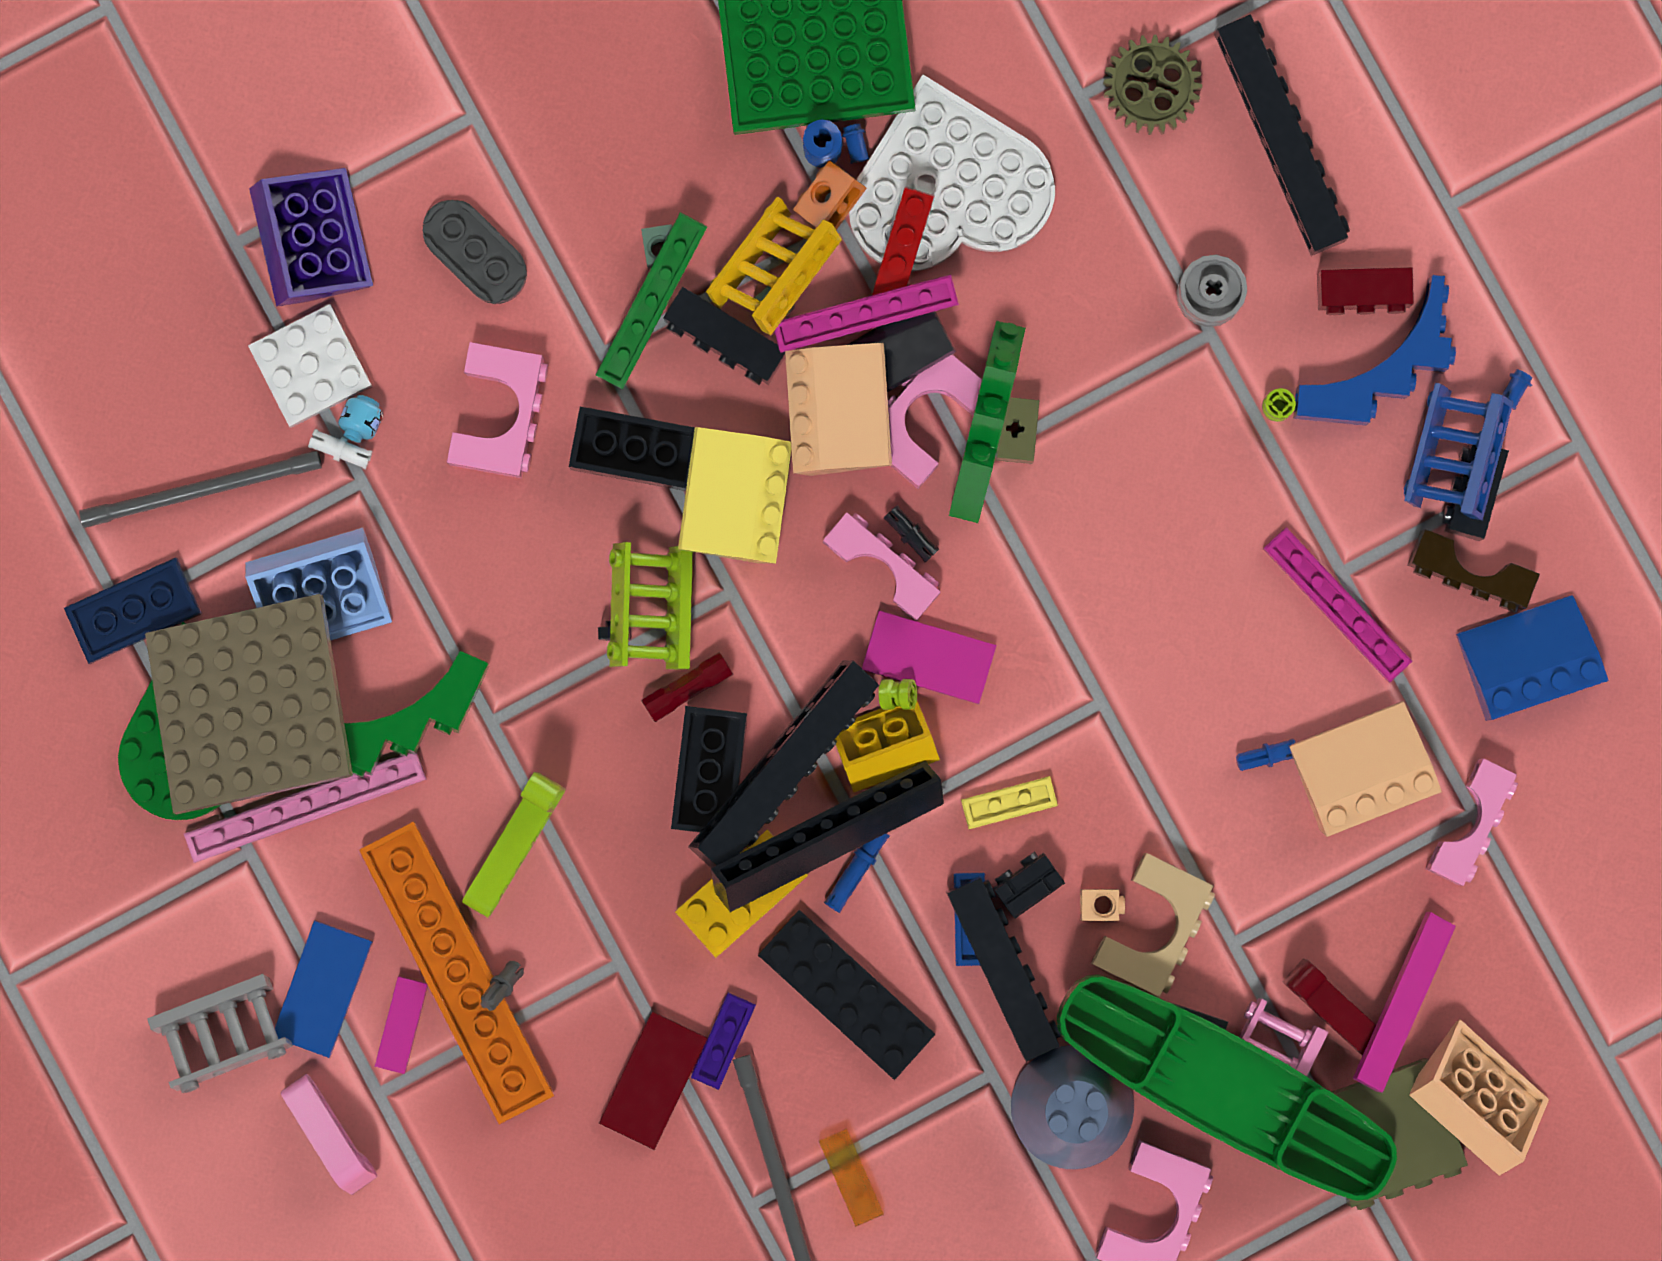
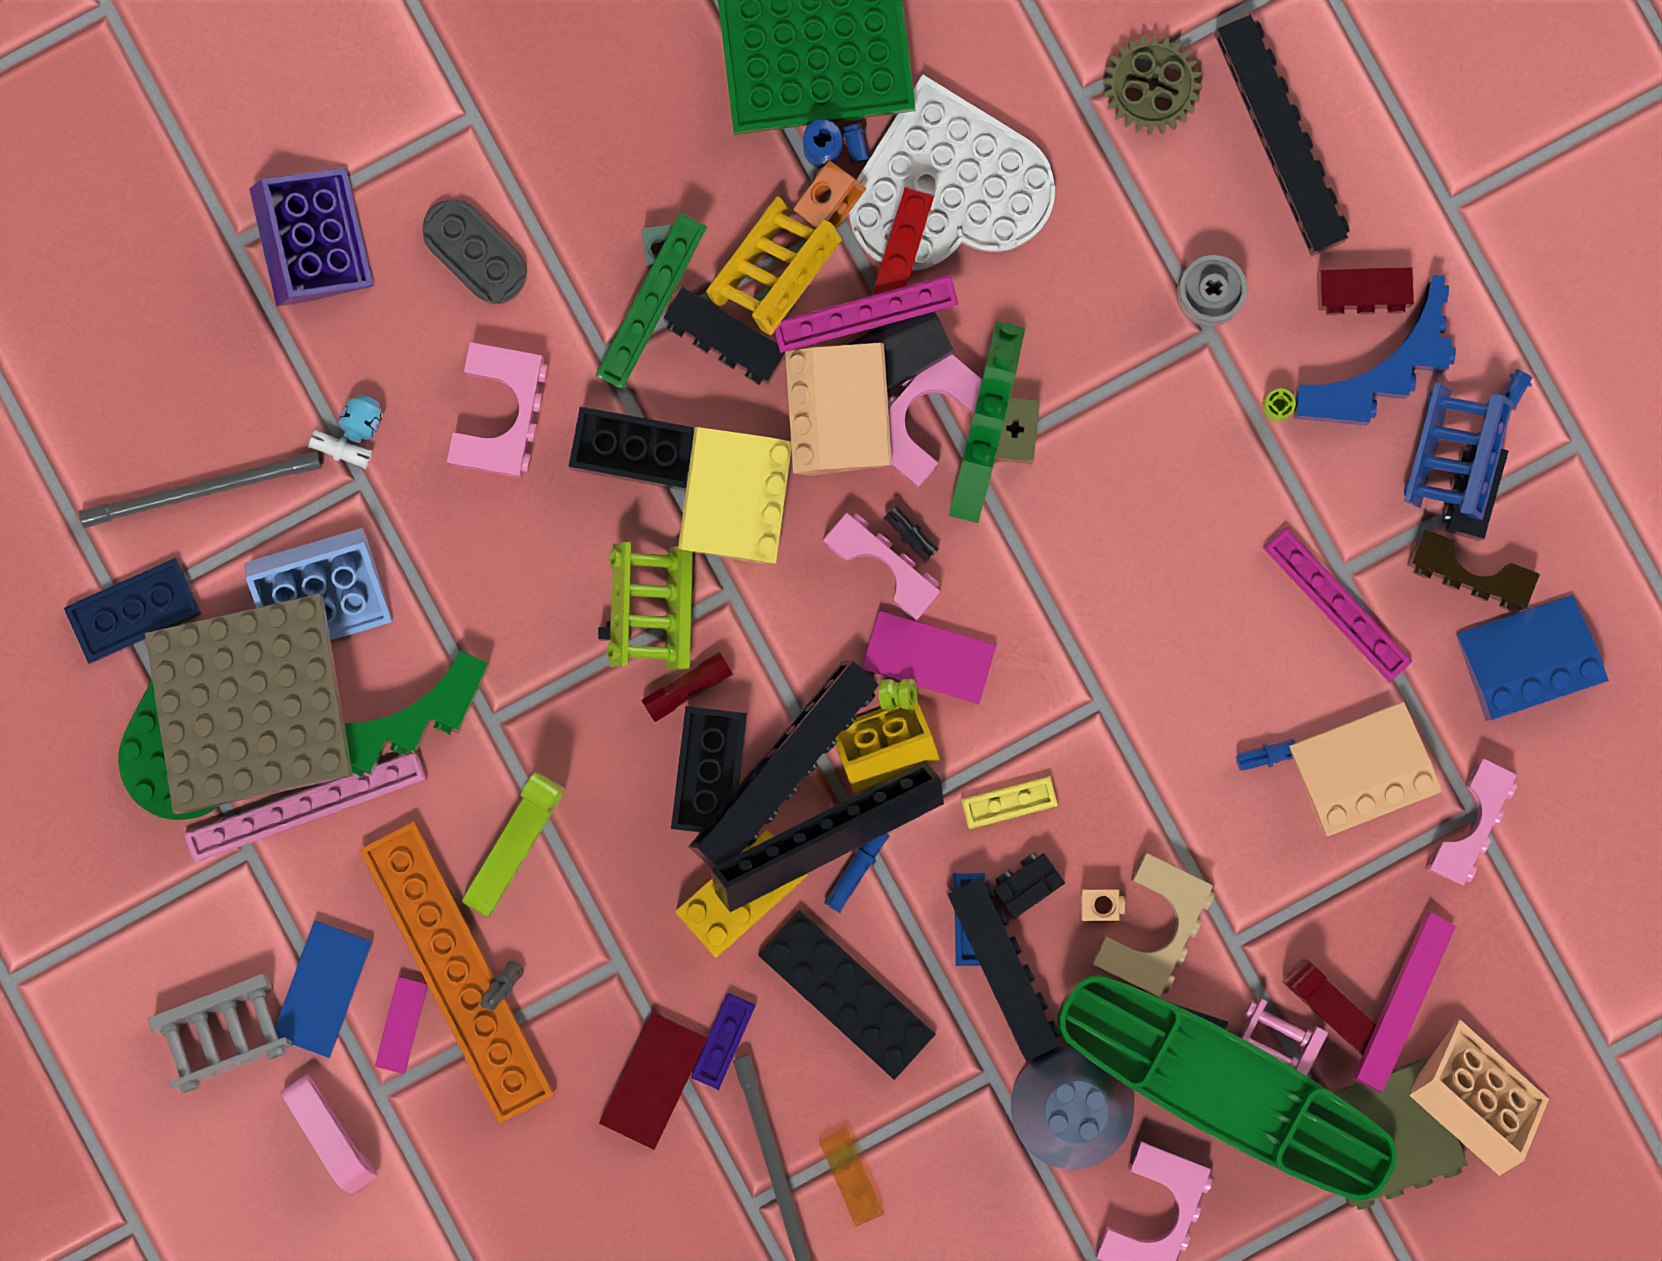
(310, 366): white plate -> none

